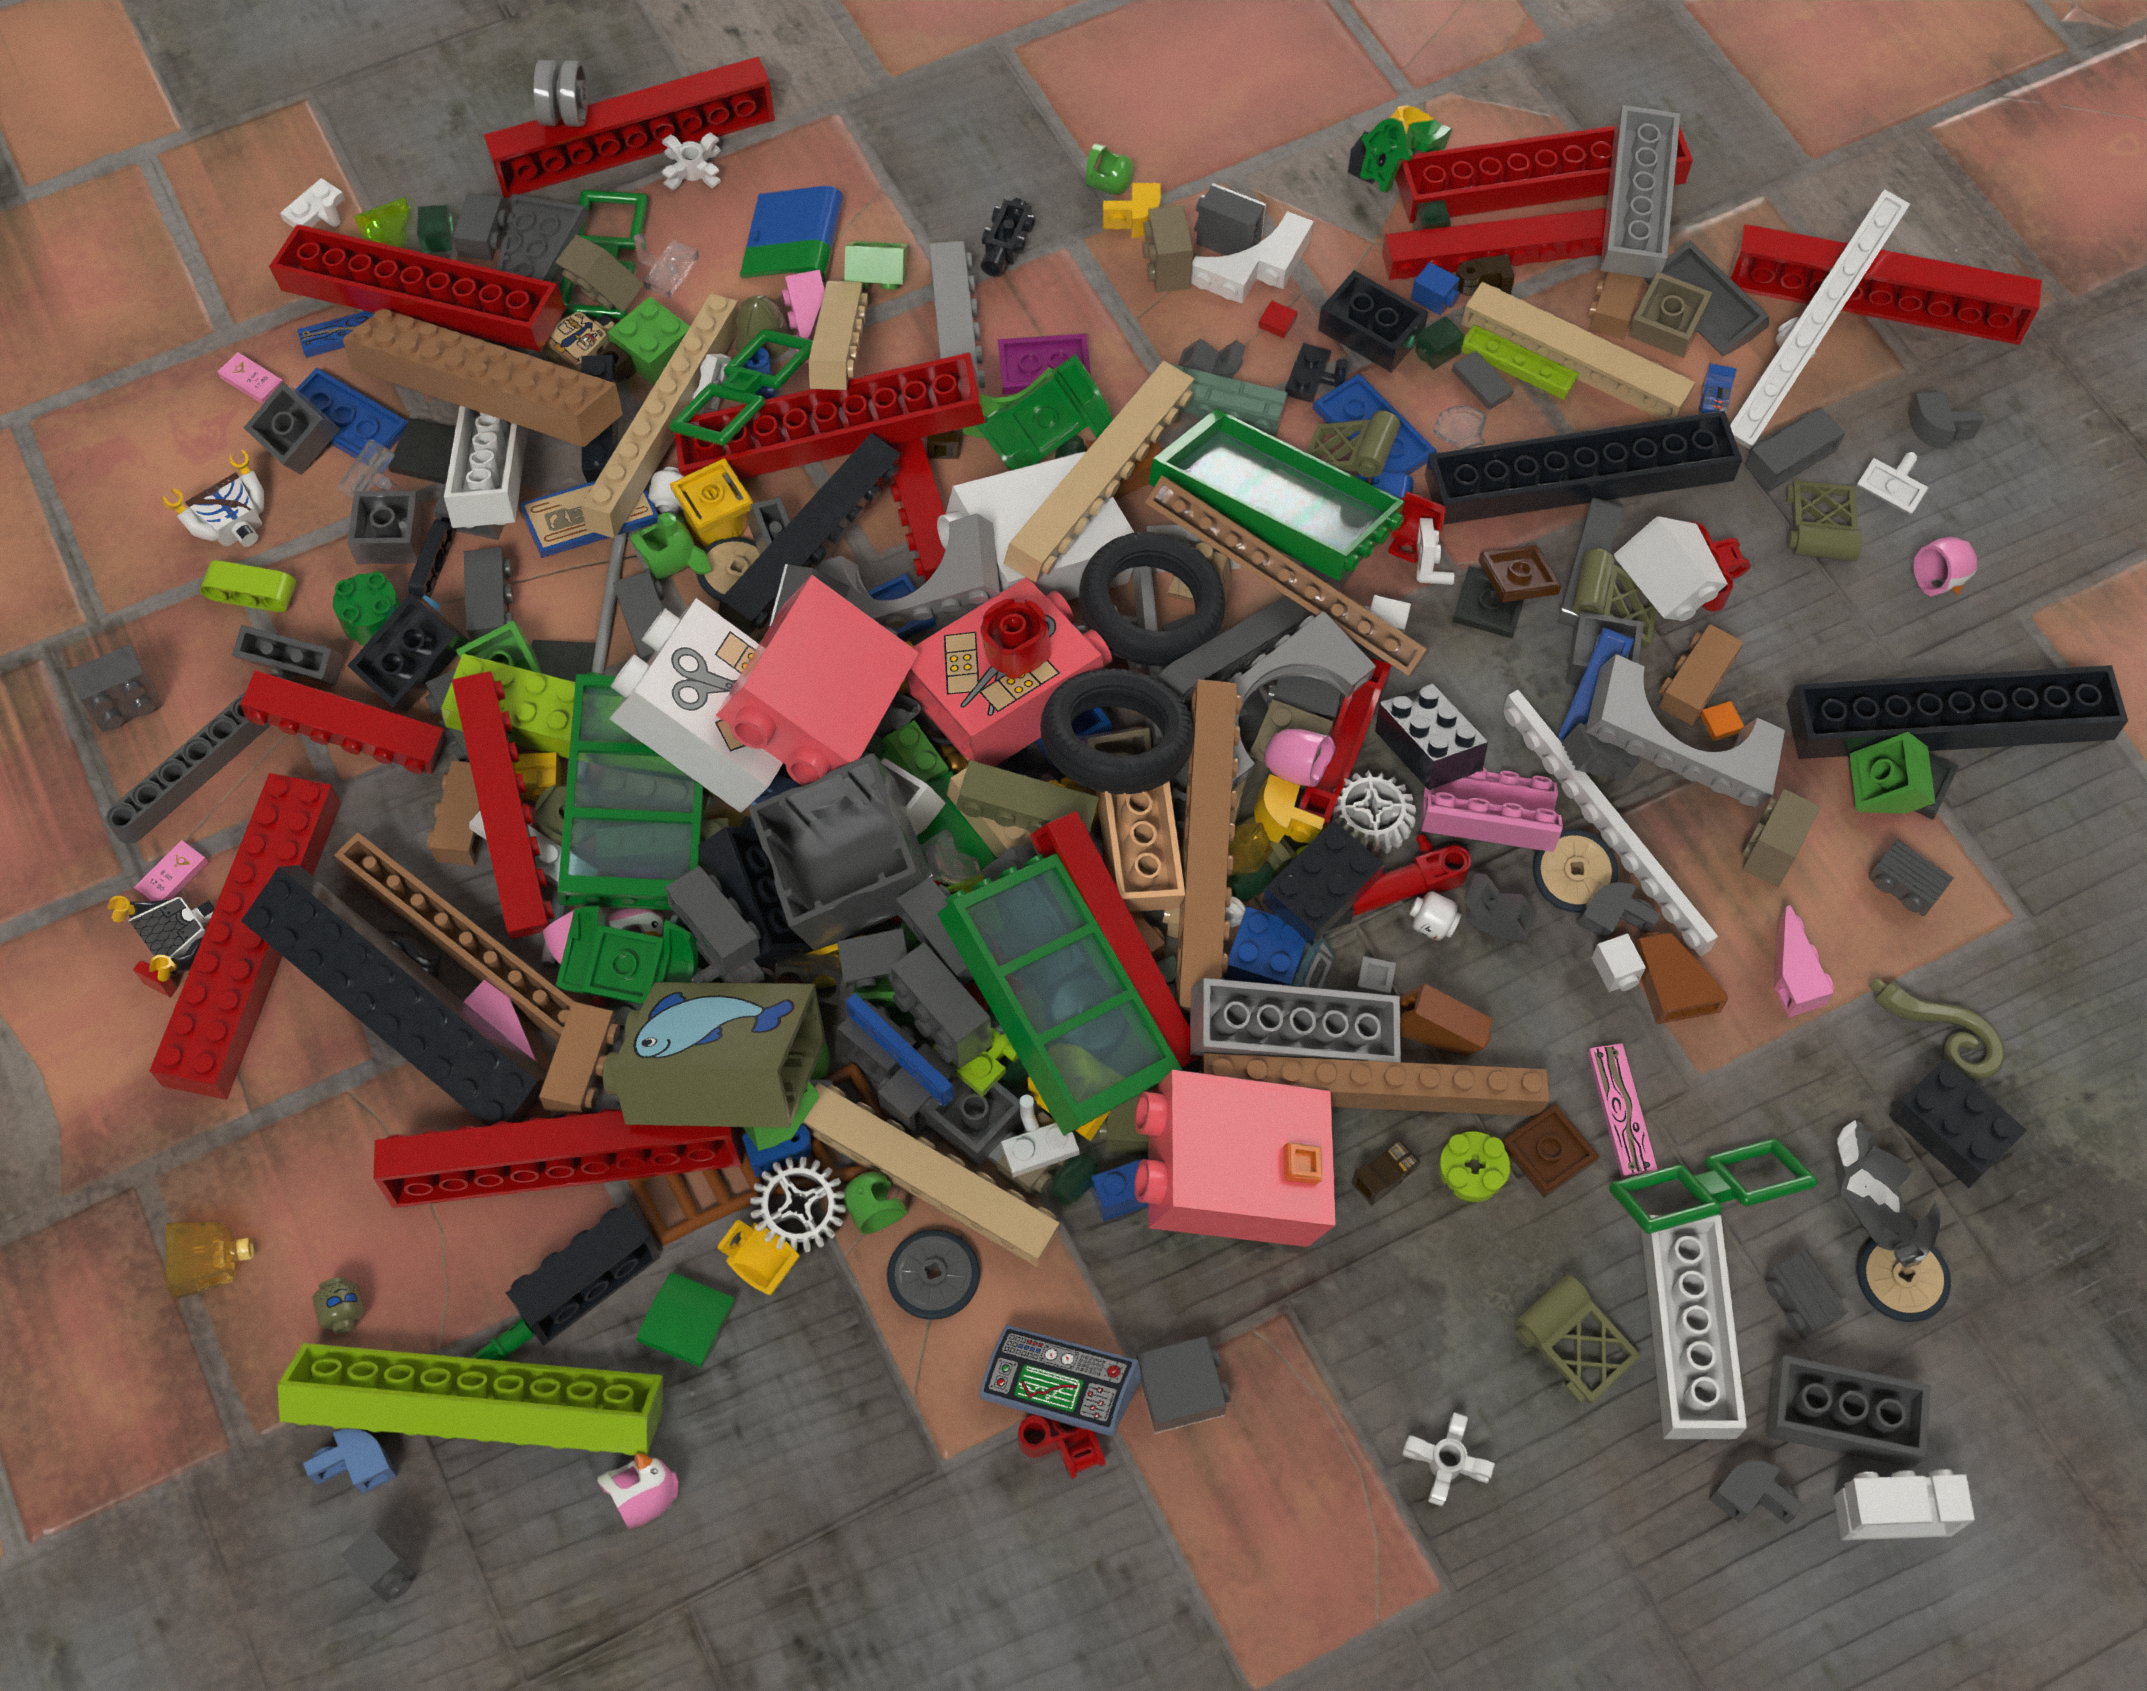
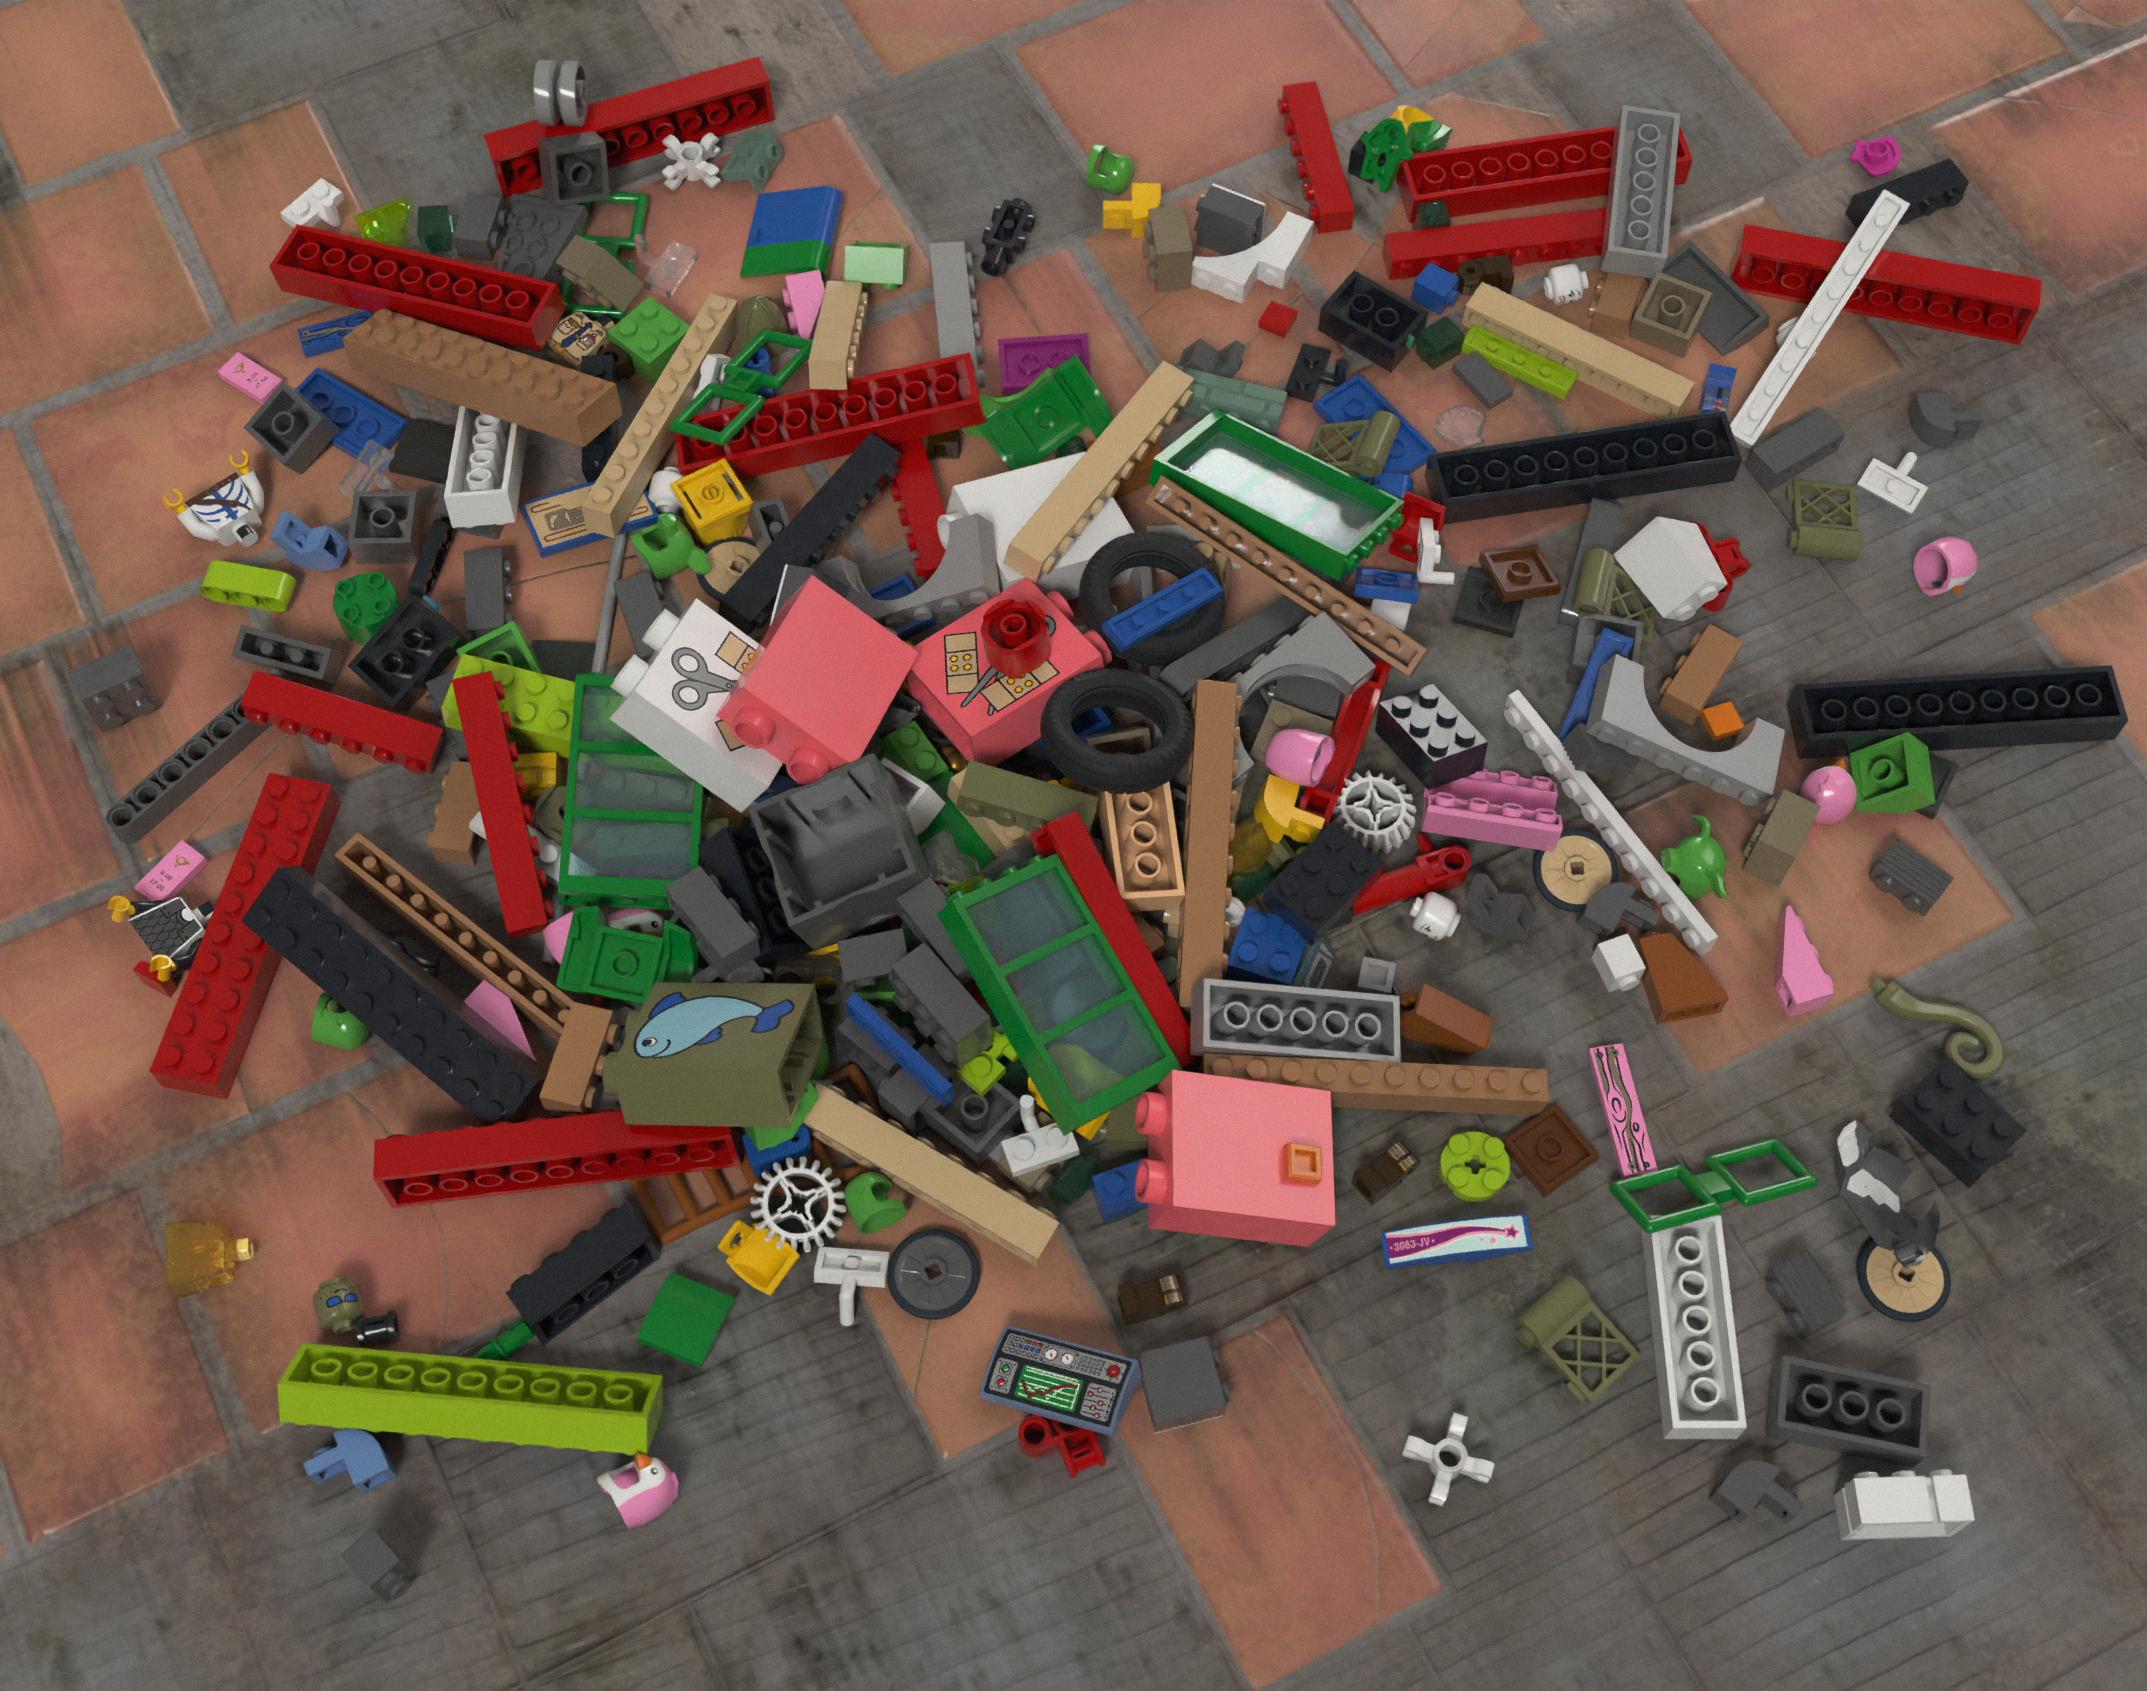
(309, 548): none -> medium blue brick
(337, 1028): none -> bright green helmet
(377, 1328): none -> black bush
(574, 168): none -> flat silver brick
(753, 159): none -> sand green bracket
(850, 1270): none -> white plate
(1151, 1298): none -> dark brown leg
(1162, 609): none -> blue tile
(1316, 157): none -> red brick
(1386, 585): none -> blue tile
(1457, 1240): none -> slope
(1565, 284): none -> white head
(1697, 863): none -> bright green piece
(1832, 790): none -> bright pink piece
(1877, 156): none -> dark pink animal
(1924, 189): none -> black brick

